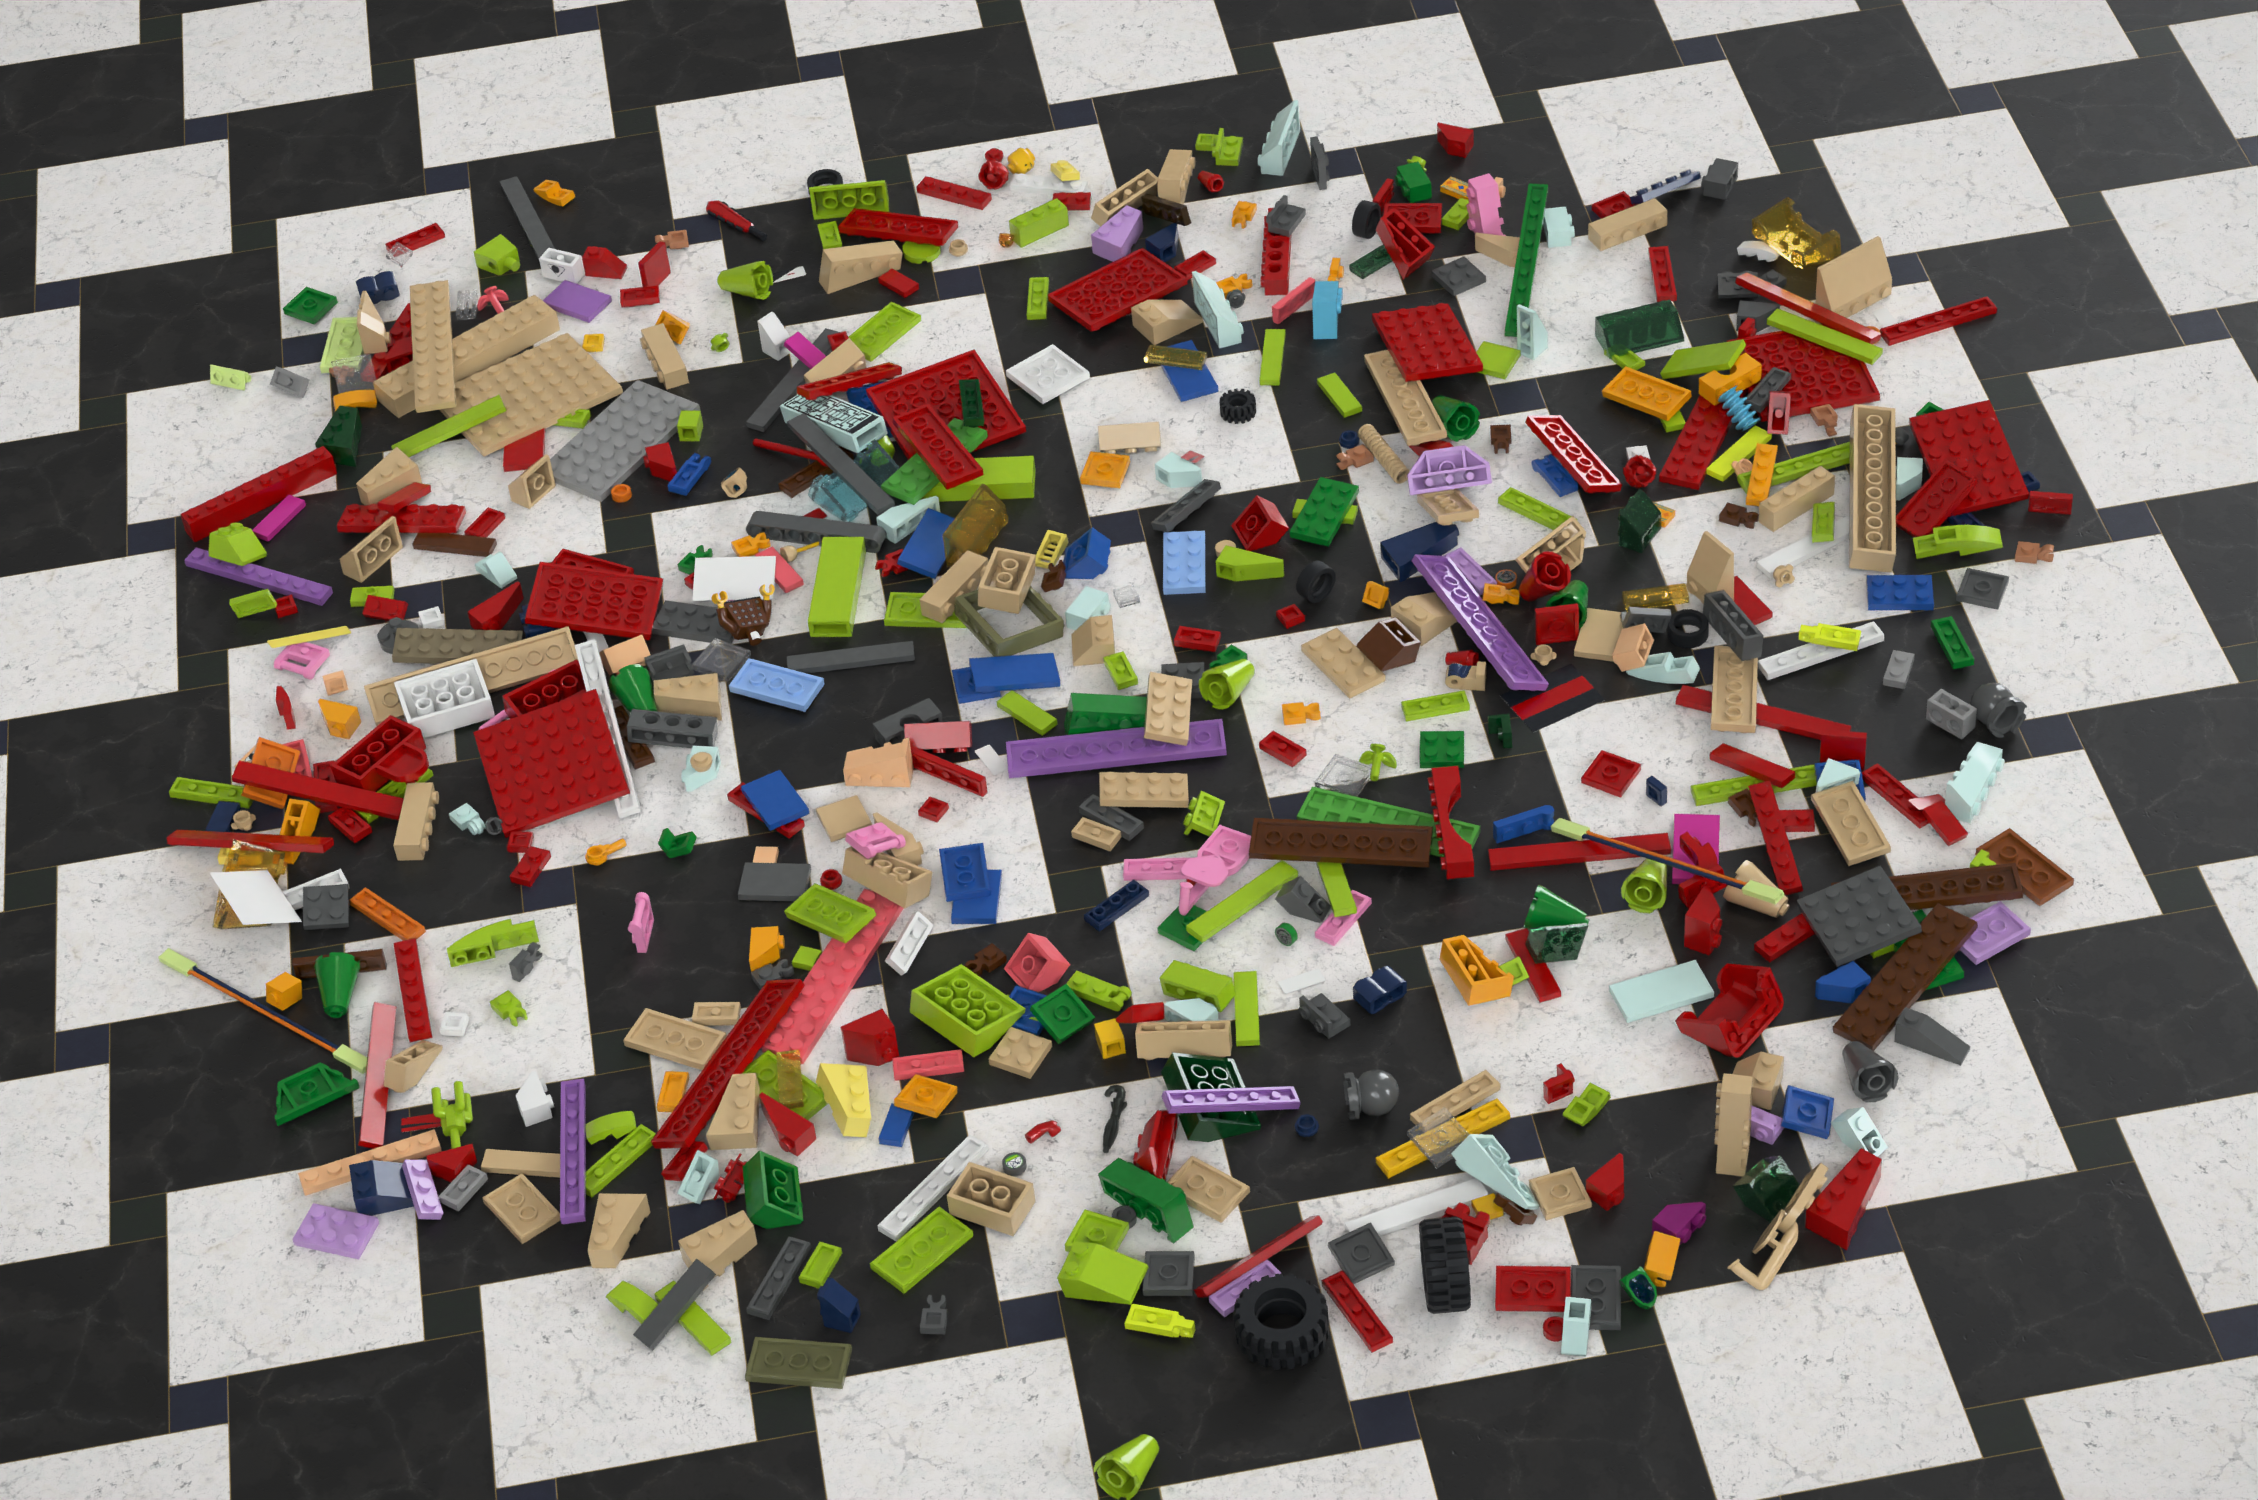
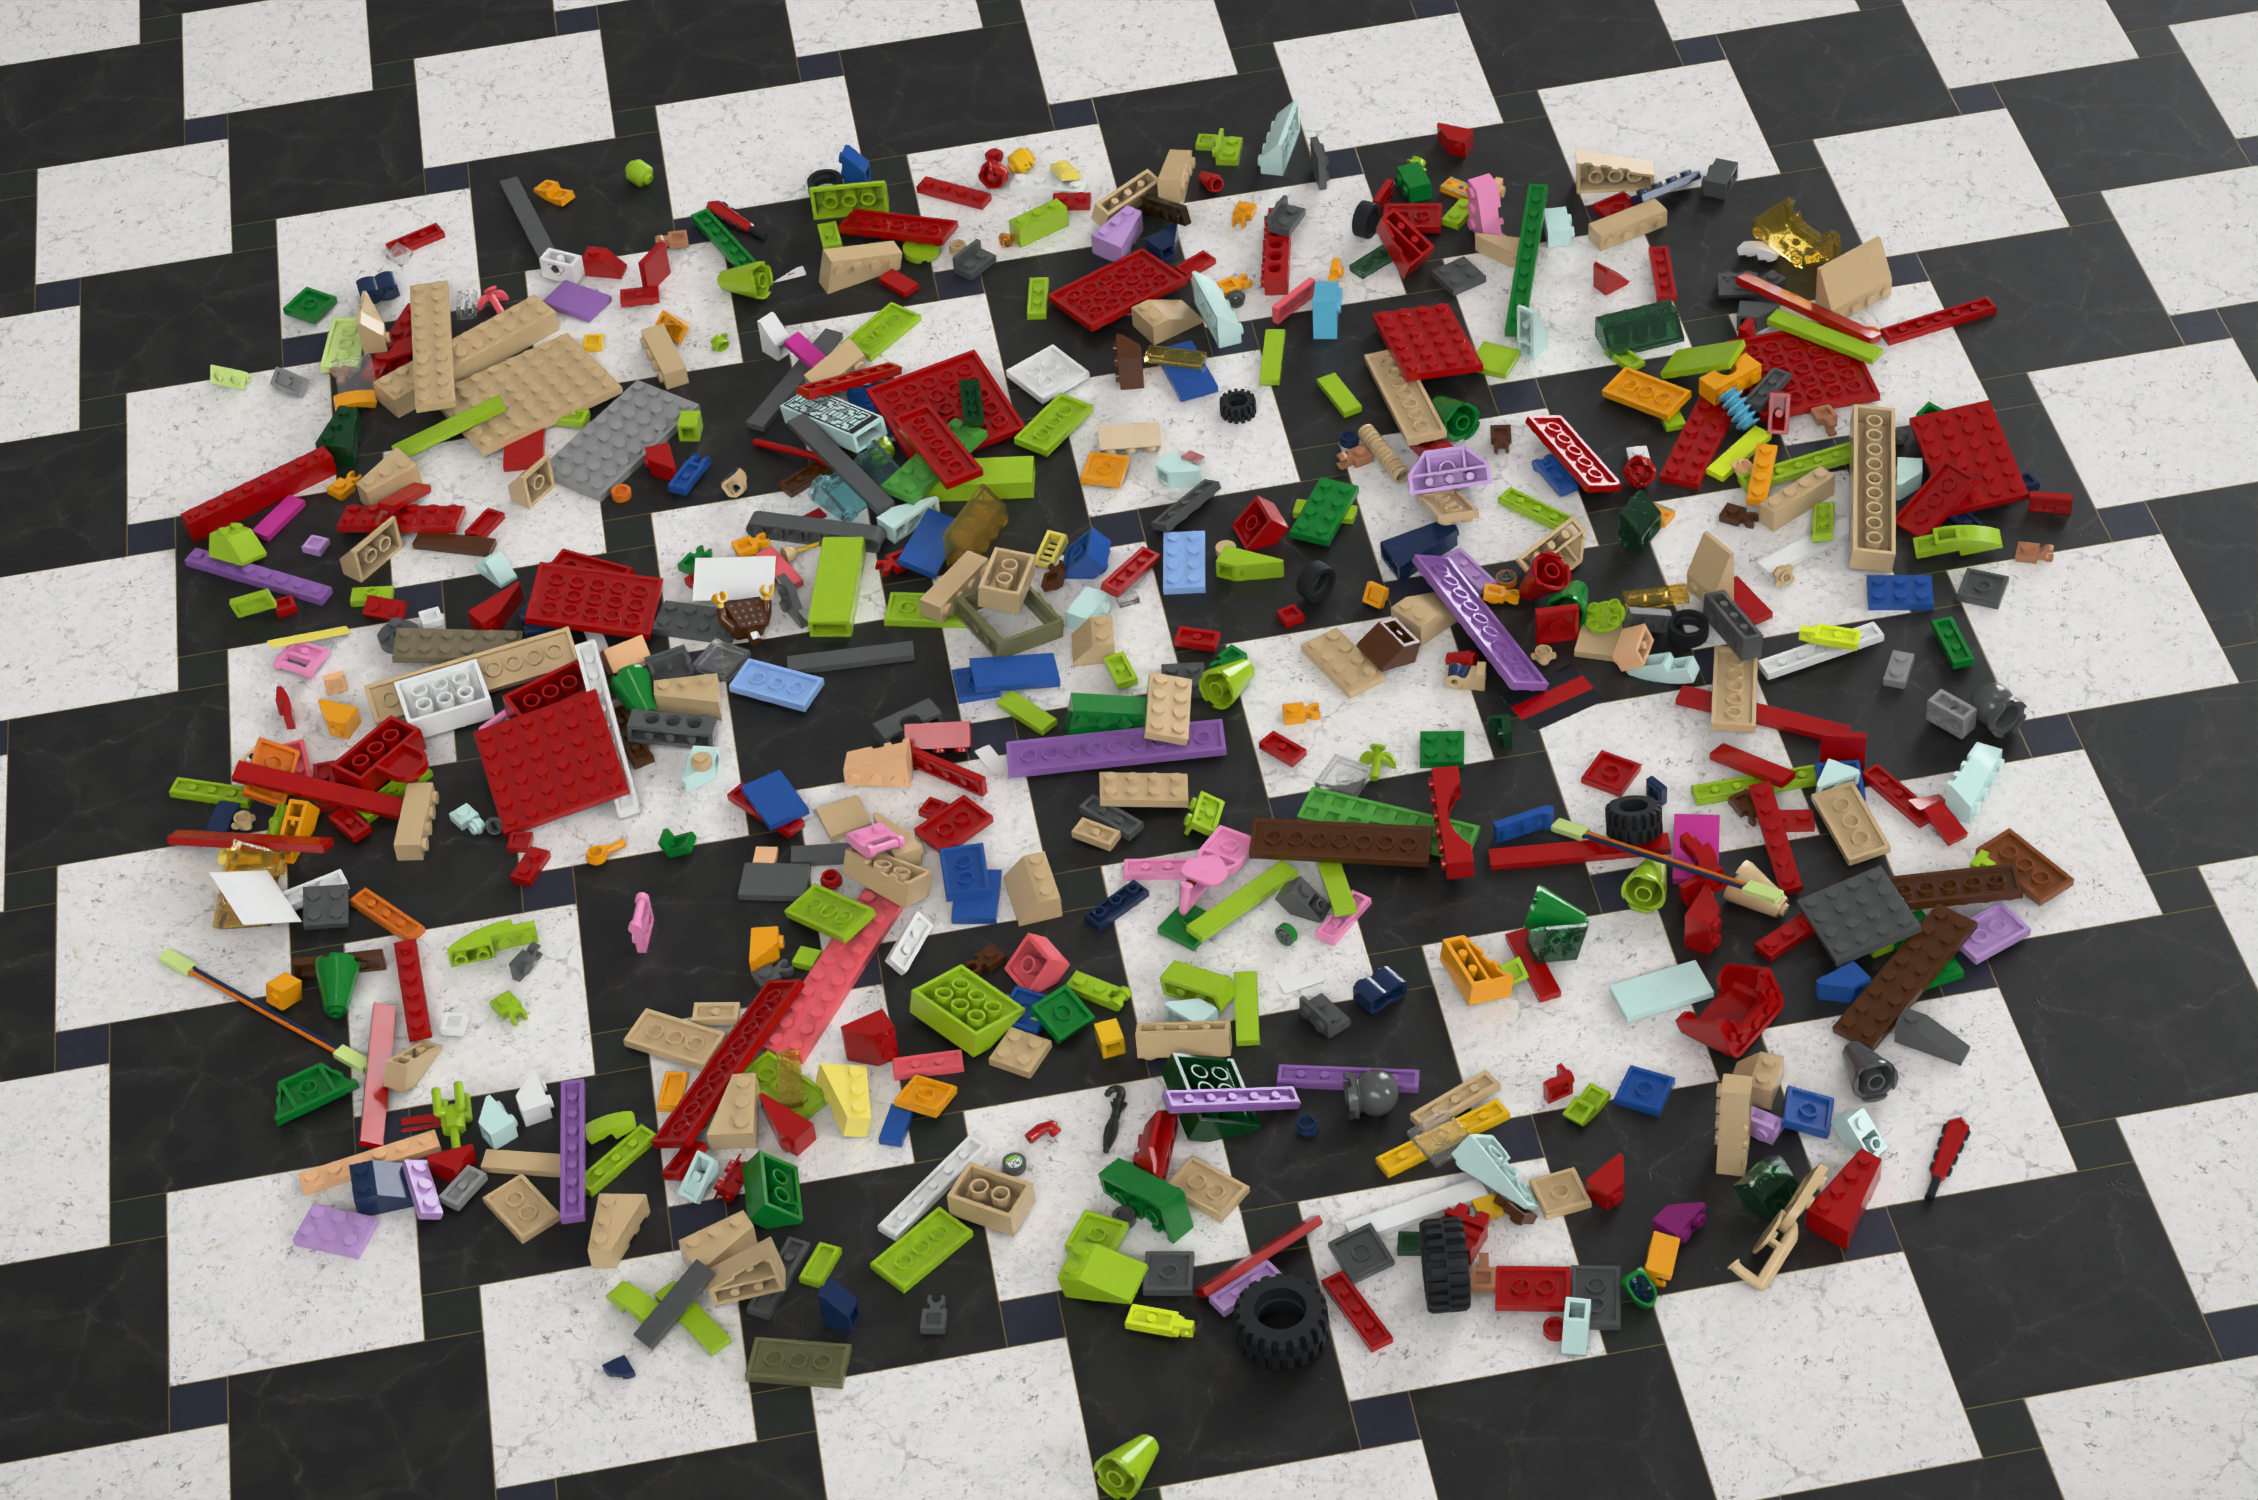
(276, 821): none -> lime axle
(316, 545): none -> lavender tile
(343, 487): none -> light orange plate
(496, 1125): none -> light aqua slope
(497, 256): lime torso -> none
(619, 1368): none -> dark blue tile
(639, 172): none -> lime head
(721, 238): none -> green plate
(748, 1274): none -> tan wedge
(789, 600): none -> dark grey wing
(819, 854): none -> dark grey tile
(837, 339): red tile -> none
(854, 166): none -> blue slope
(954, 824): none -> red plate
(972, 260): none -> dark grey bracket
(1033, 890): none -> tan slope
(1053, 424): none -> lime plate
(1128, 362): none -> reddish brown slope
(1130, 572): none -> red plate
(1142, 1013): red slope -> none
(1332, 1077): none -> medium lavender tile
(1408, 1244): none -> dark green tile
(1435, 705): lime tile -> none
(1483, 1277): none -> nougat plate
(1604, 616): none -> lime dish
(1606, 279): none -> red slope
(1611, 173): none -> tan wedge
(1634, 819): none -> black tyre
(1644, 1090): none -> blue tile
(1949, 1145): none -> red sword

